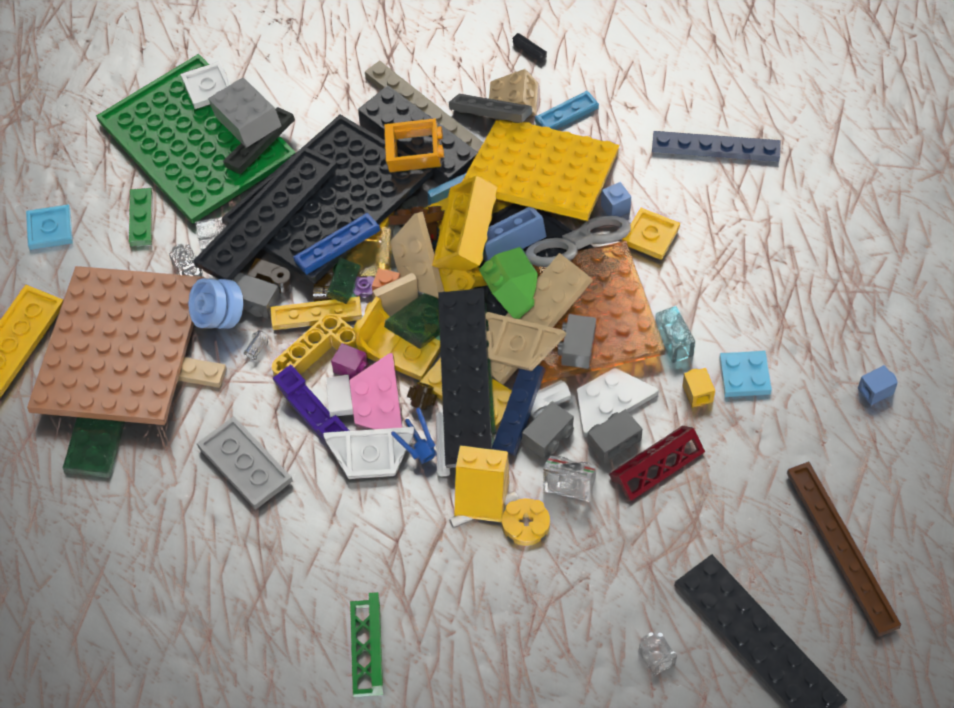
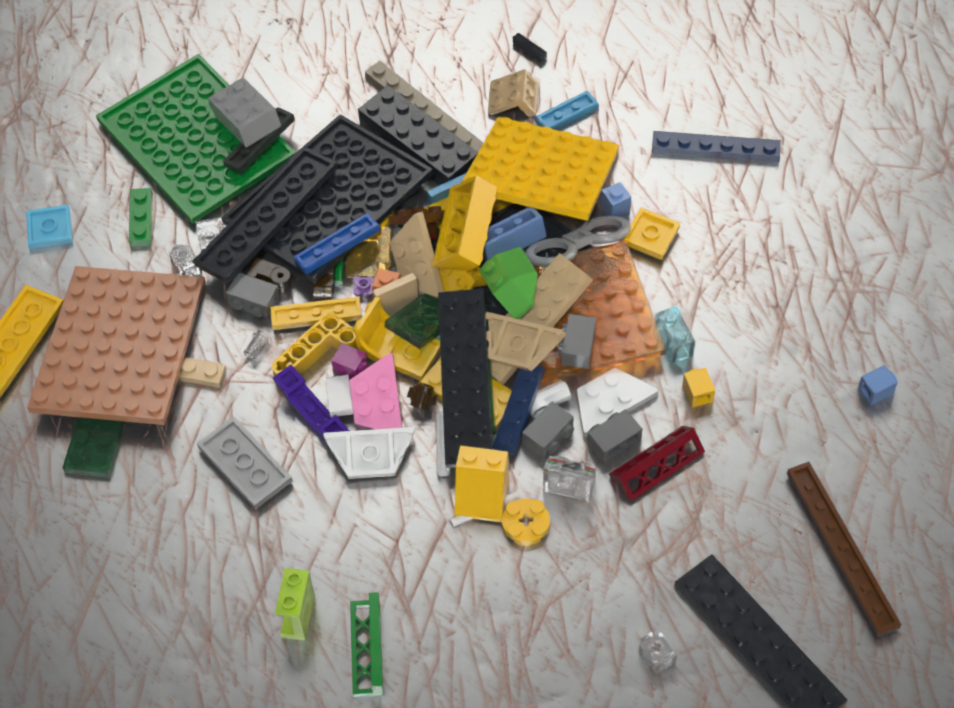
(204, 83): white plate -> none
(215, 303): light blue wheel -> none
(295, 603): none -> lime panel
(343, 280): clear green plate -> none
(408, 130): light orange window -> none
(424, 449): blue plant -> none
(490, 107): dark grey plate -> none
(745, 373): medium azure plate -> none

